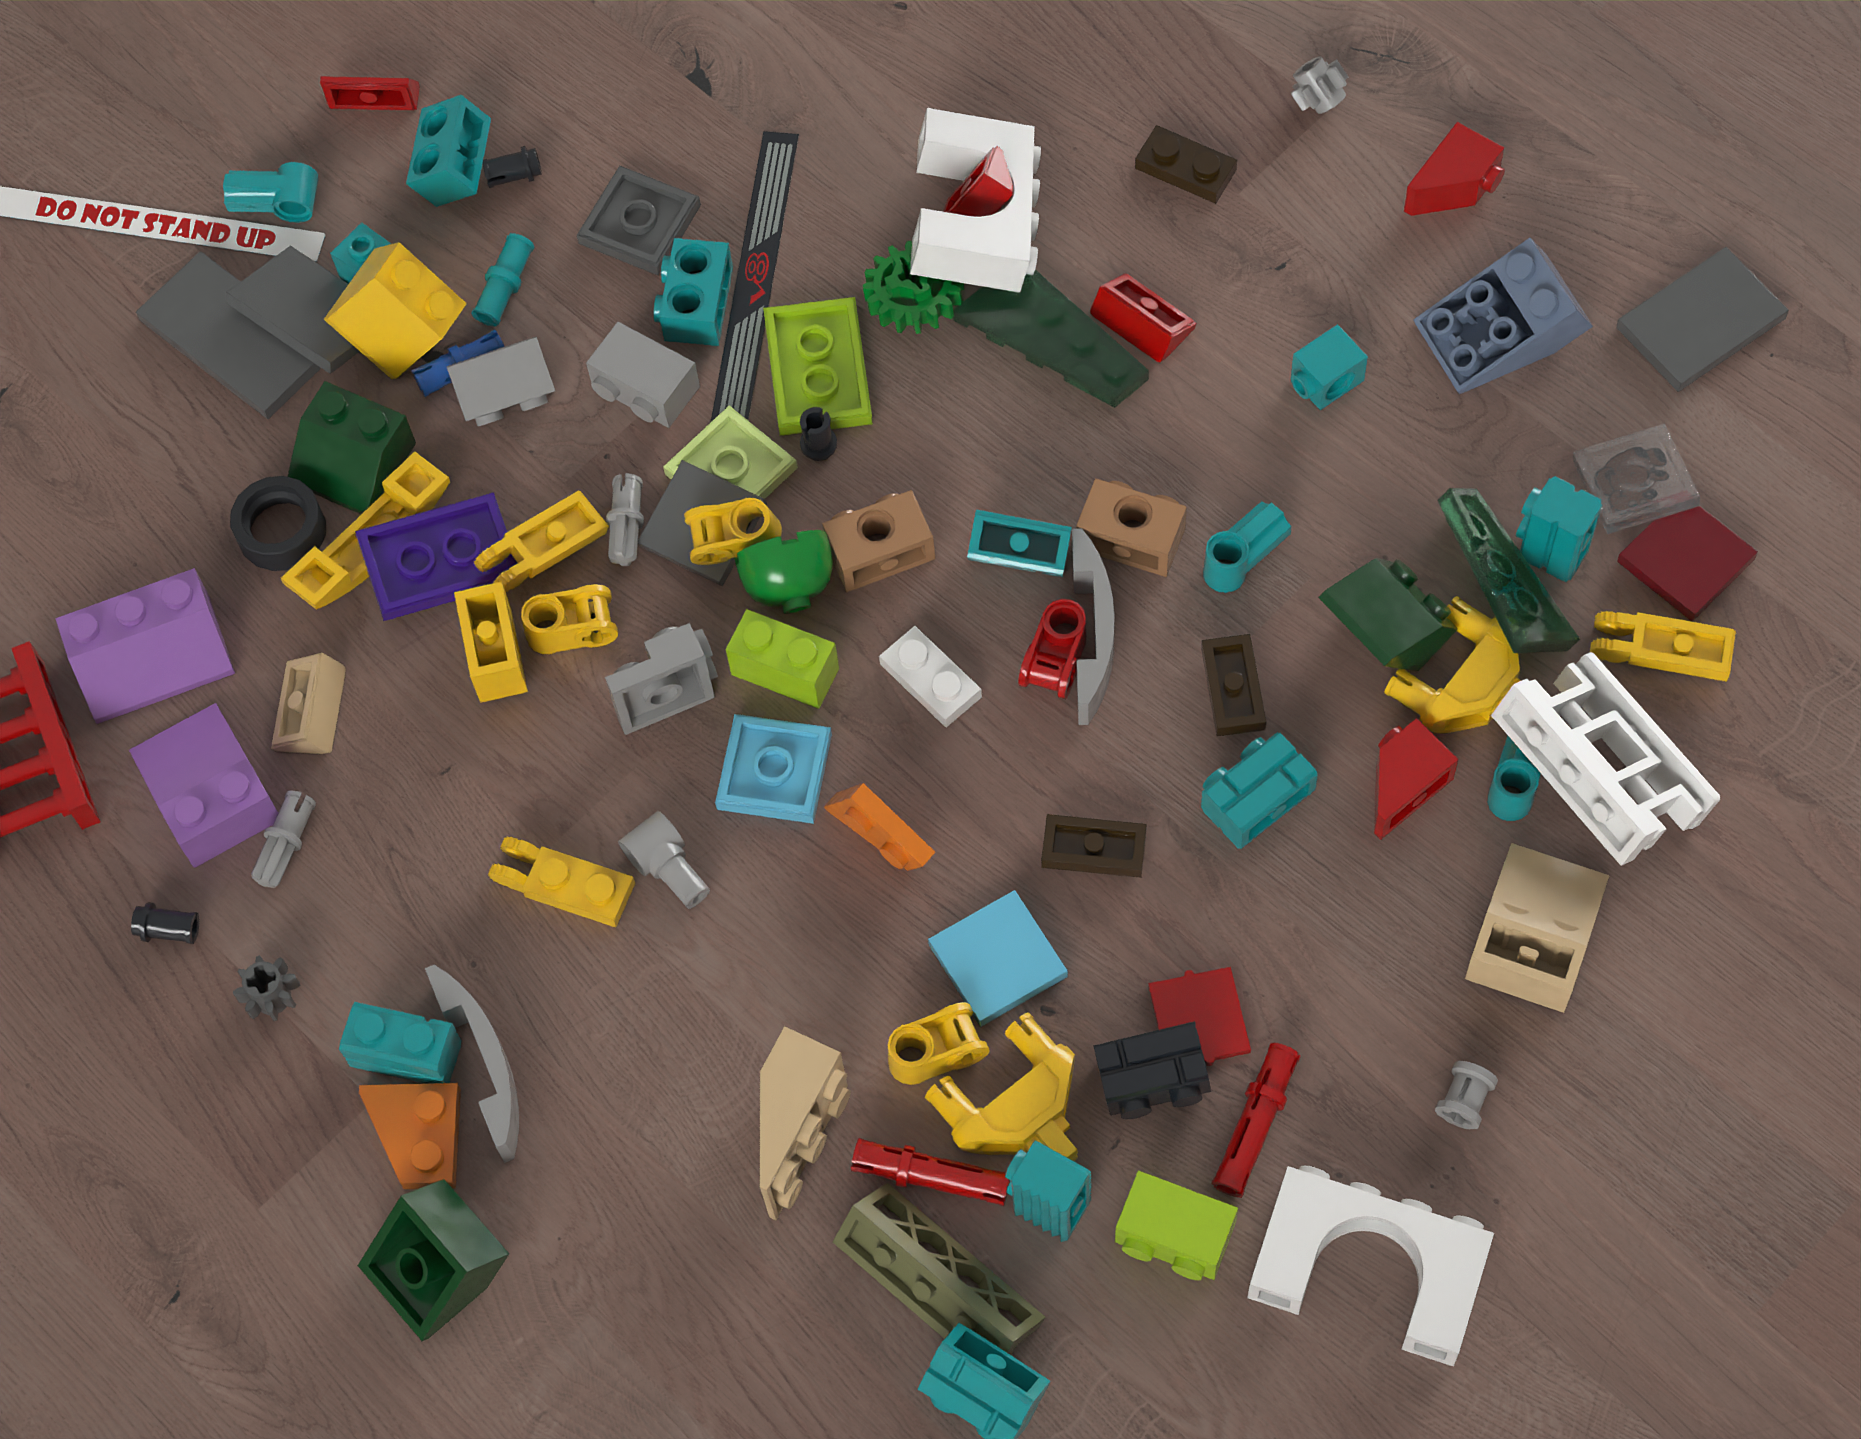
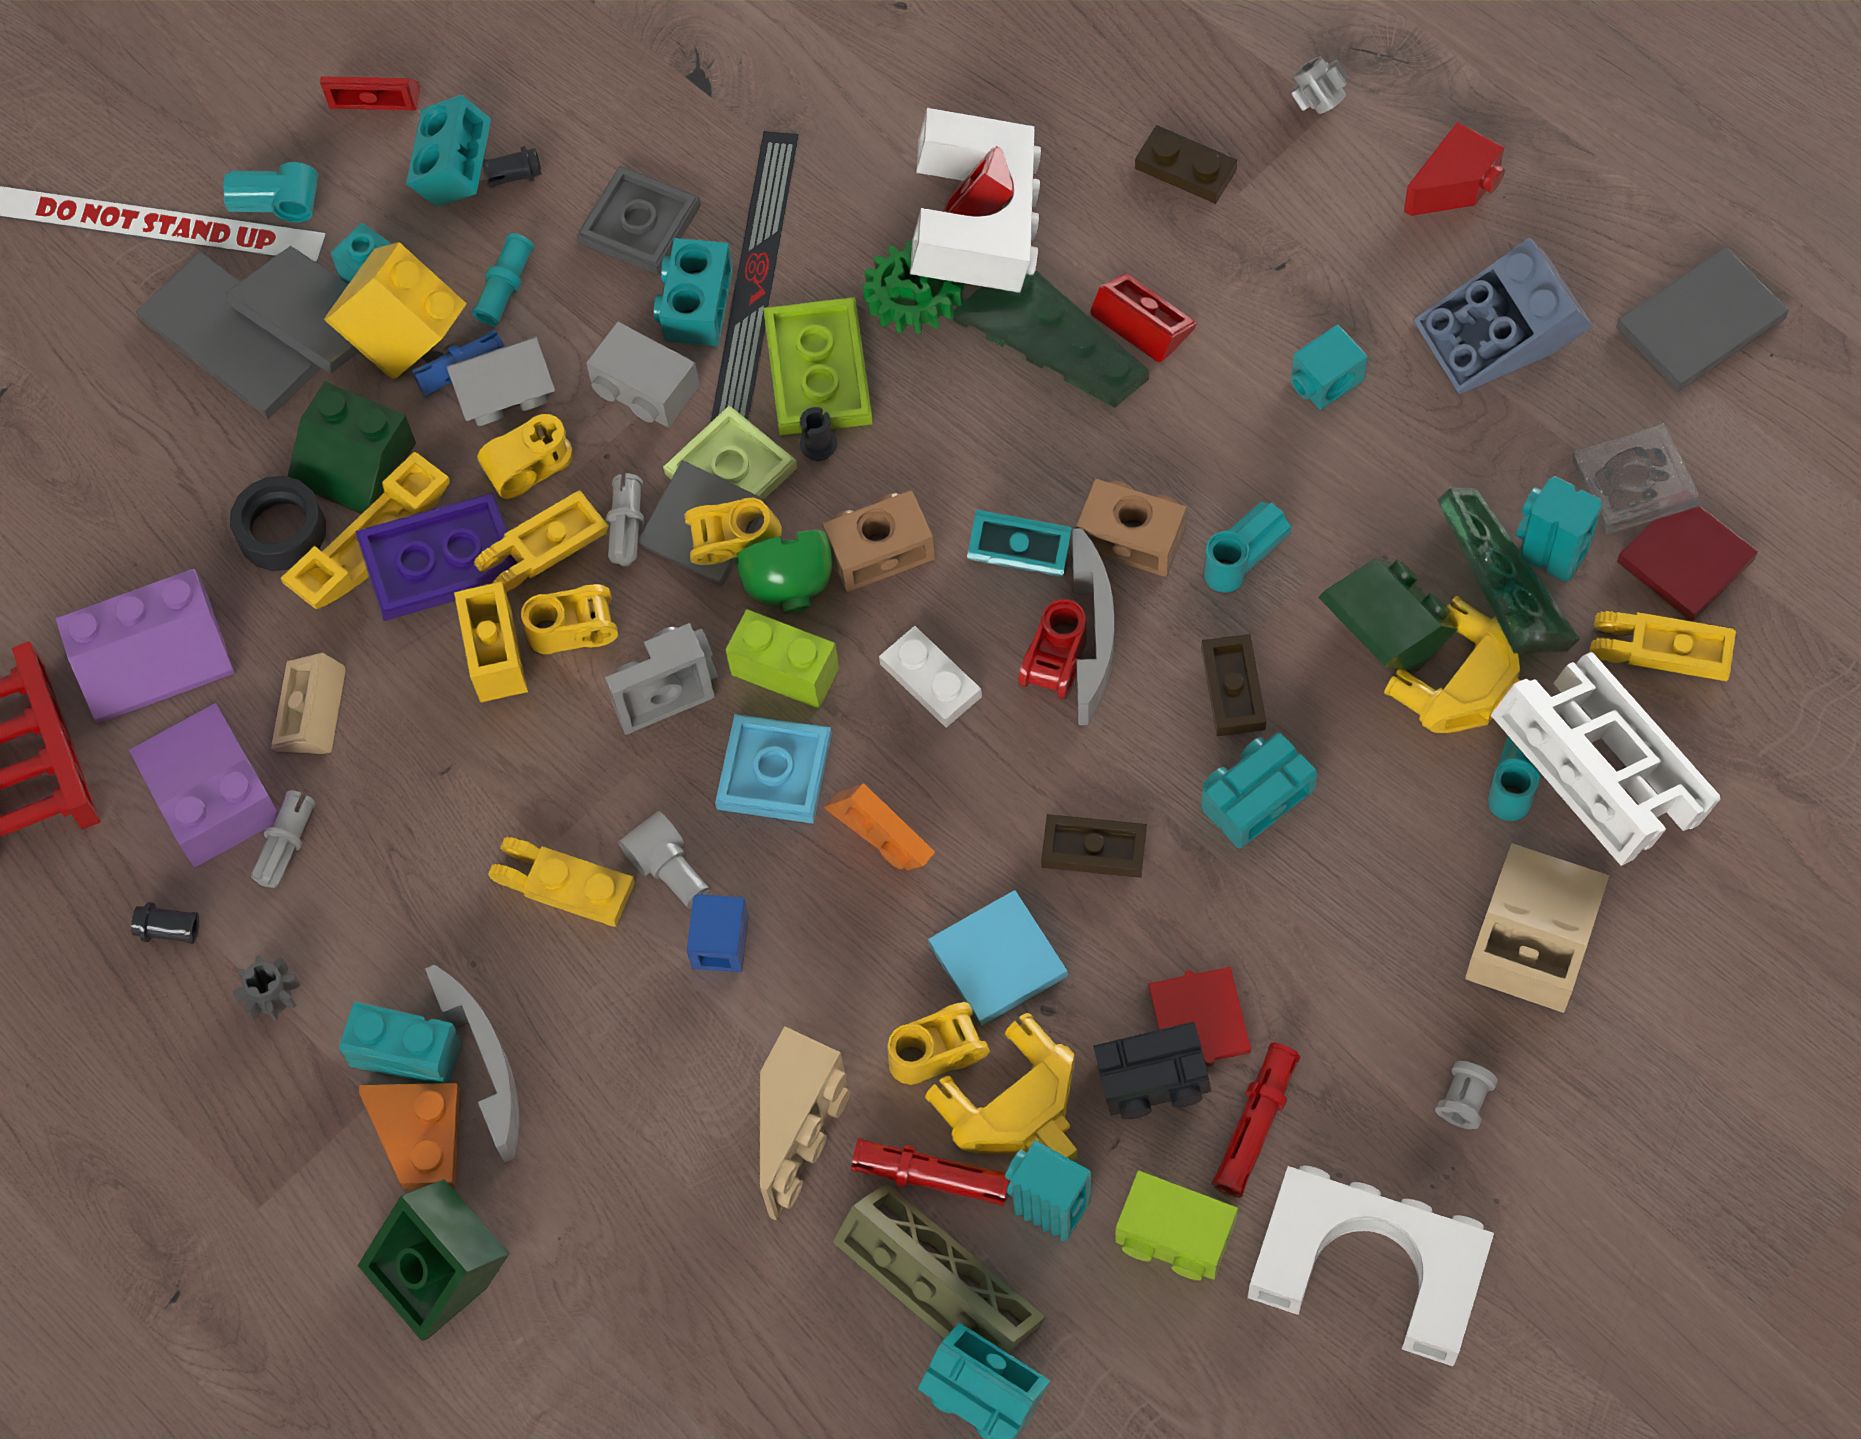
(525, 458): none -> yellow piece
(717, 933): none -> blue panel
(1408, 774): red slope -> none

